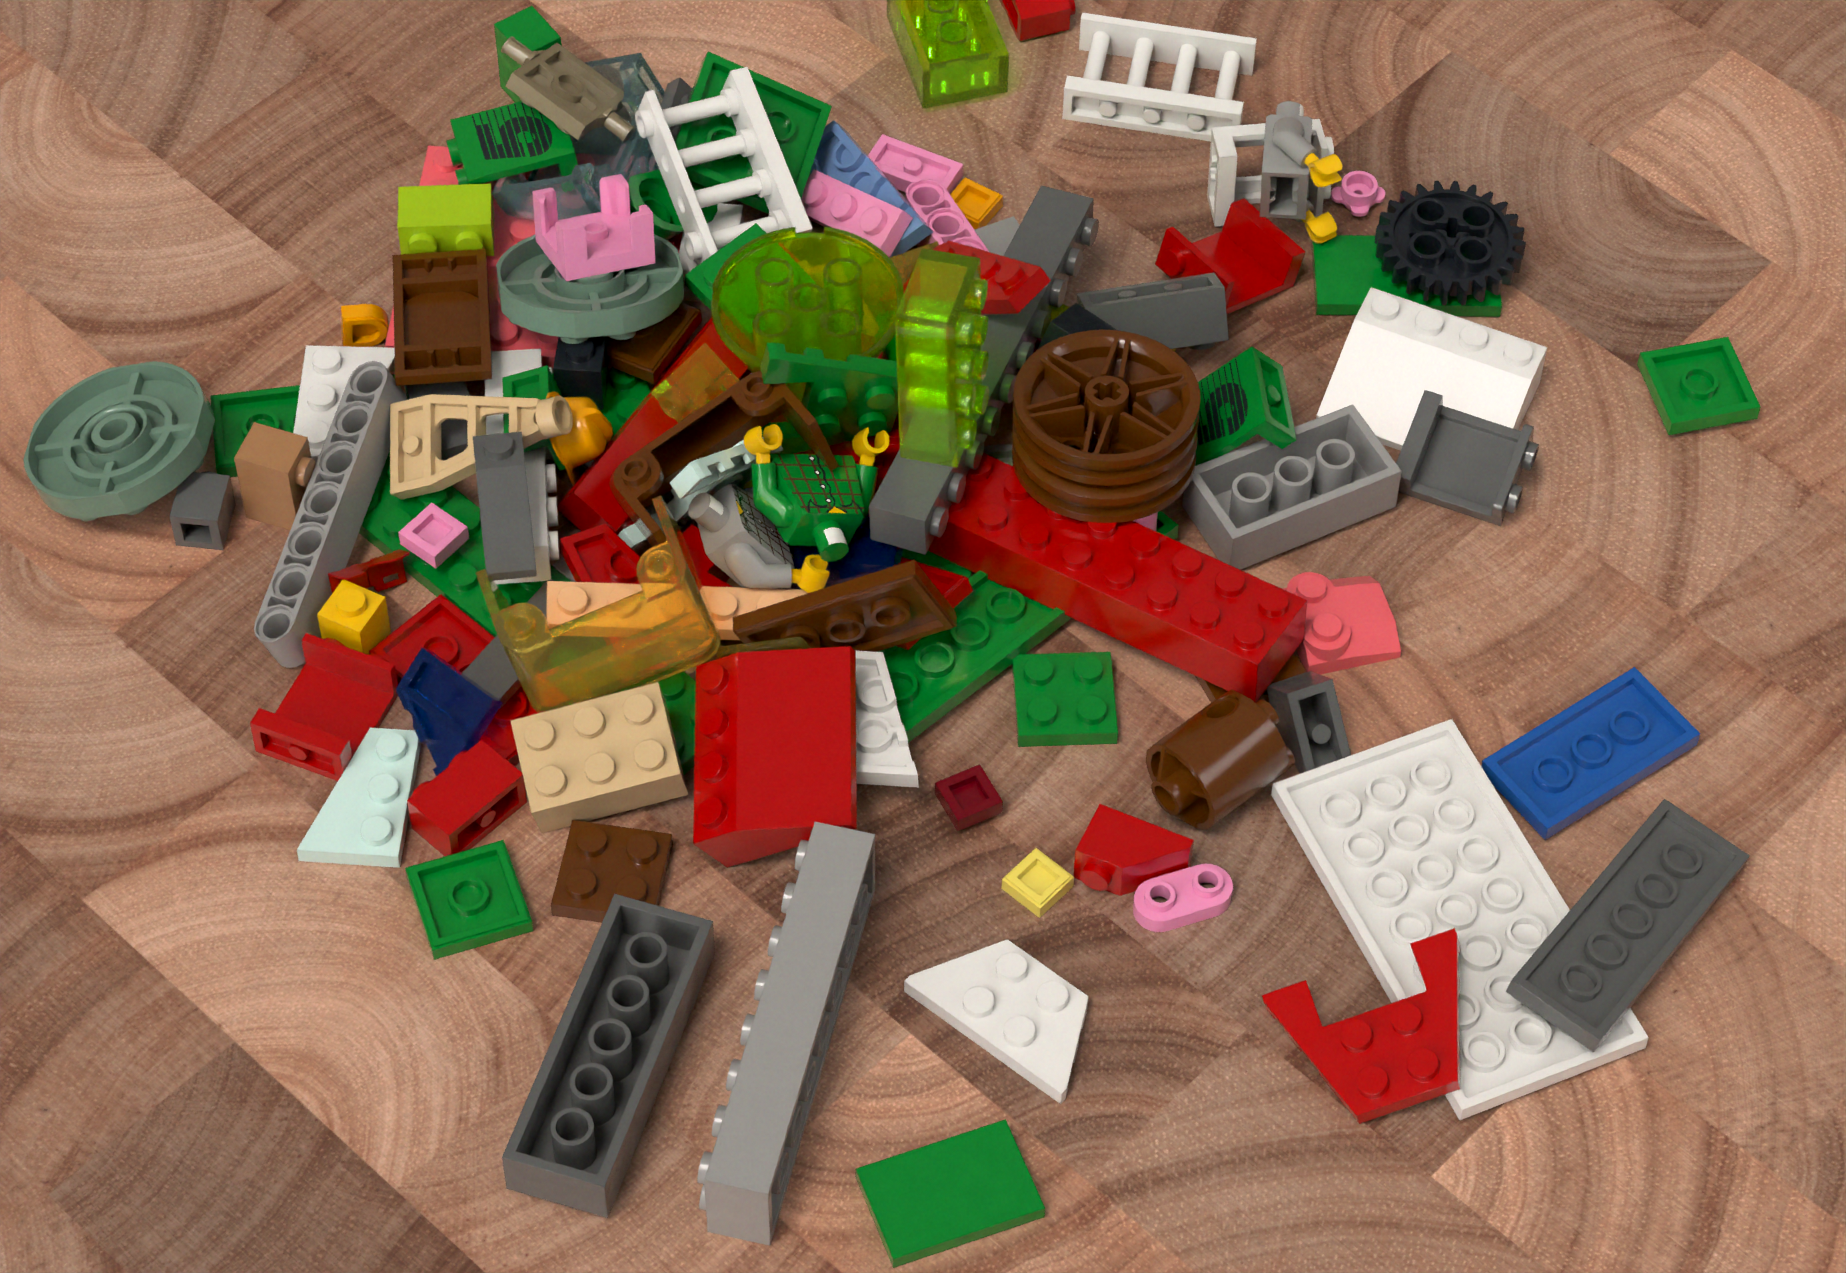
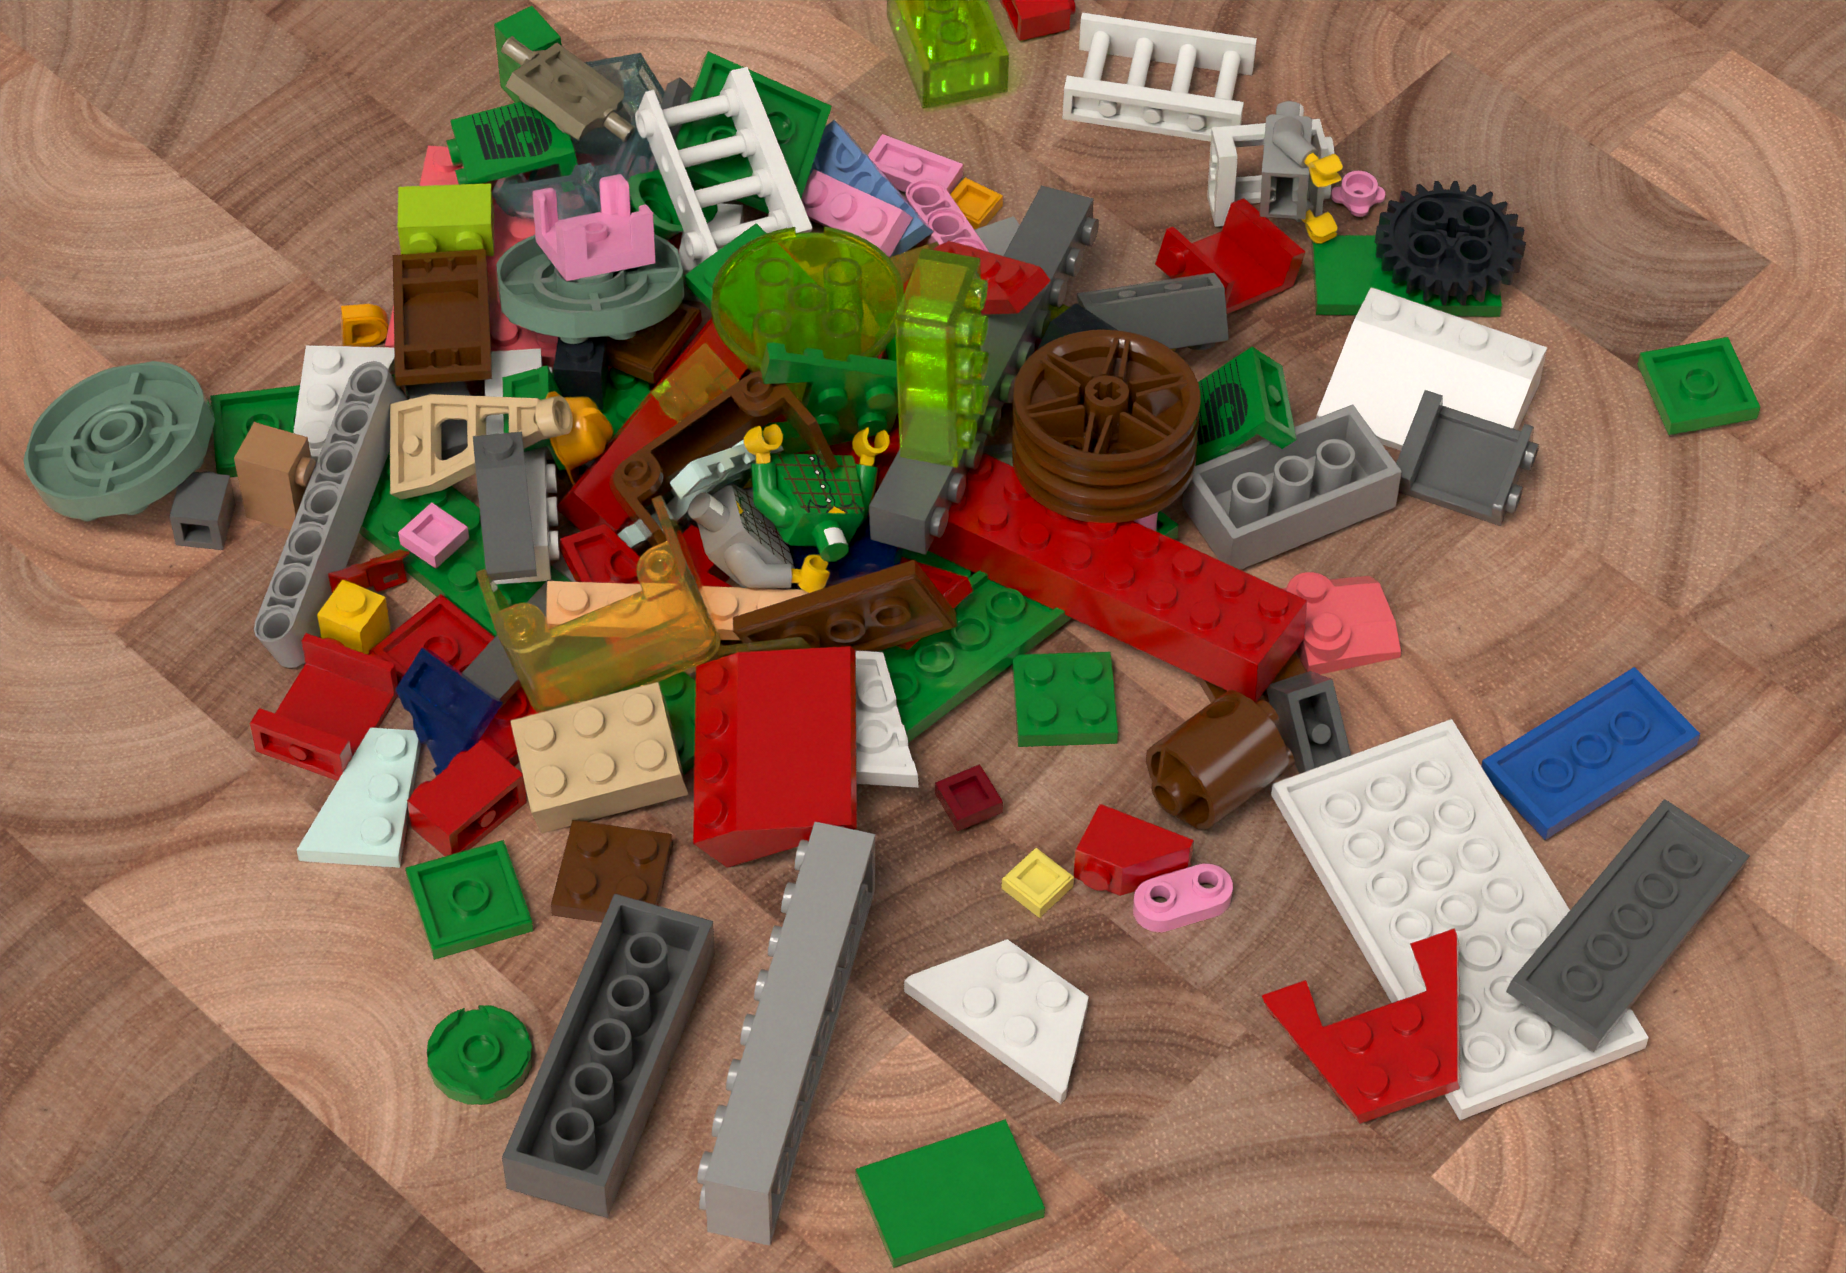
(479, 1055): none -> green tile

